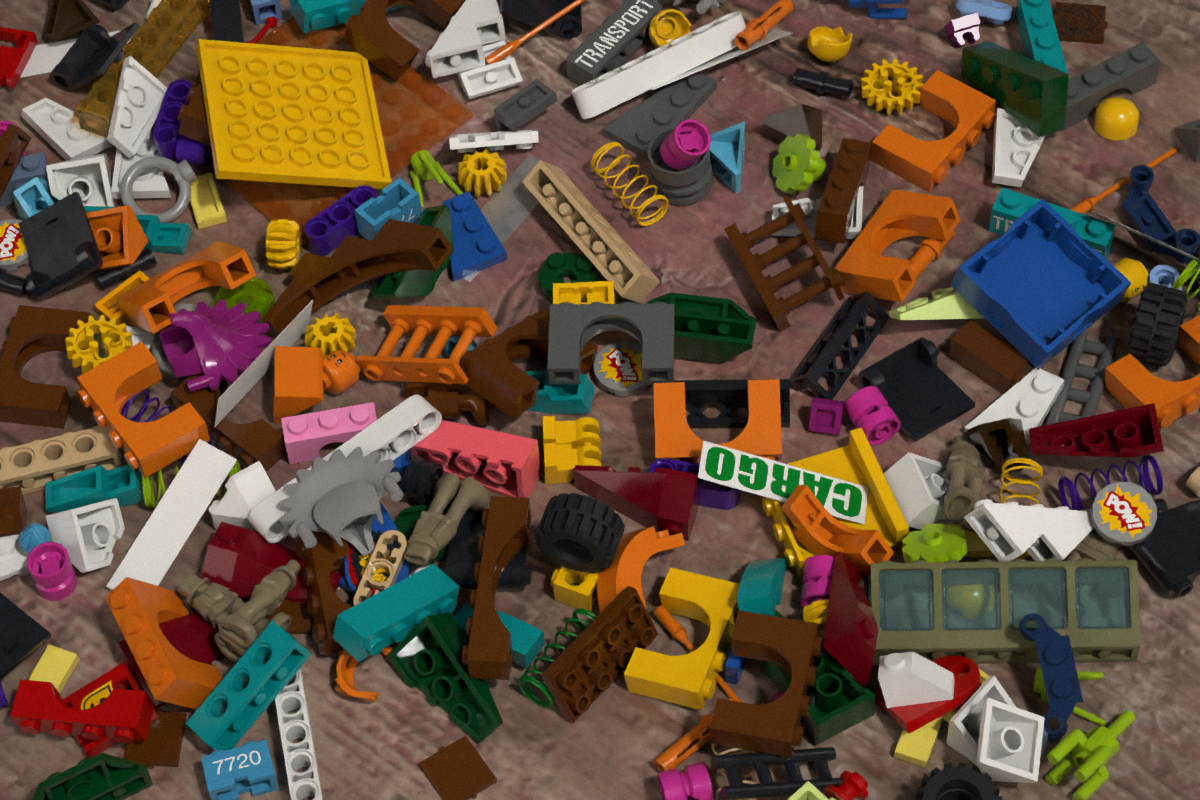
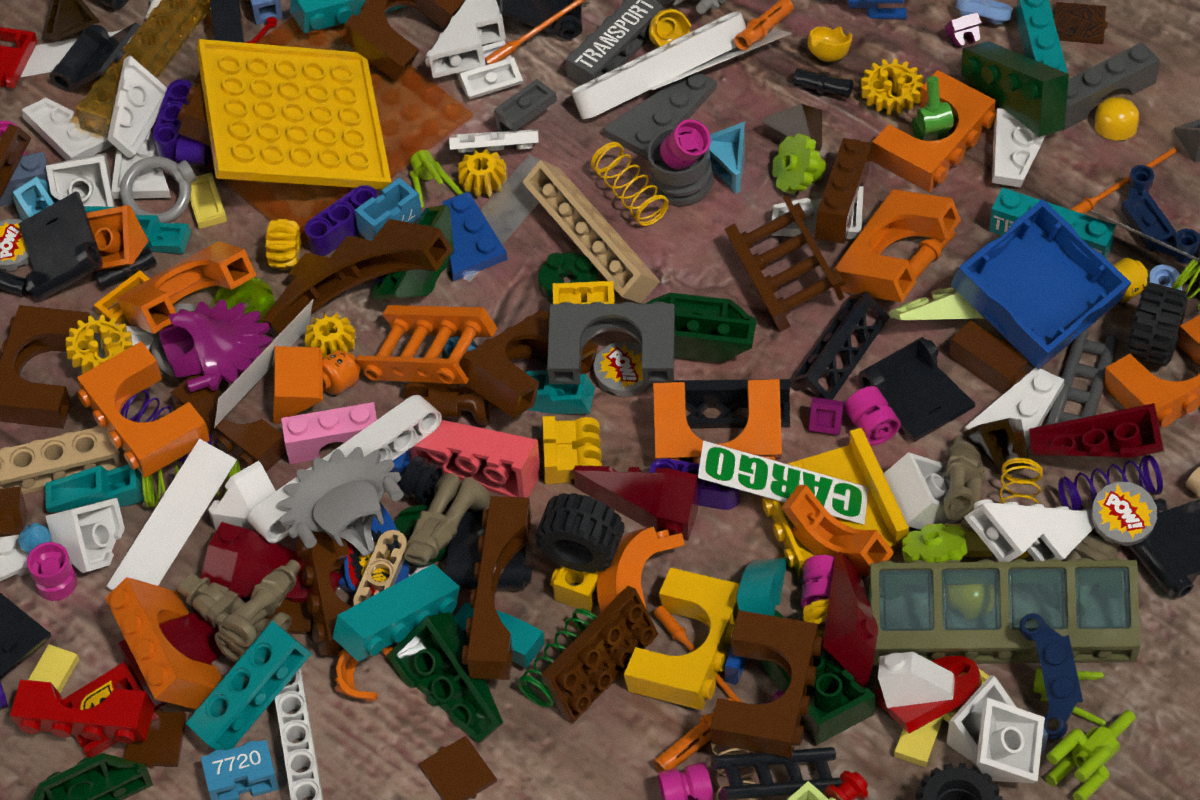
(934, 119): none -> bright green beam

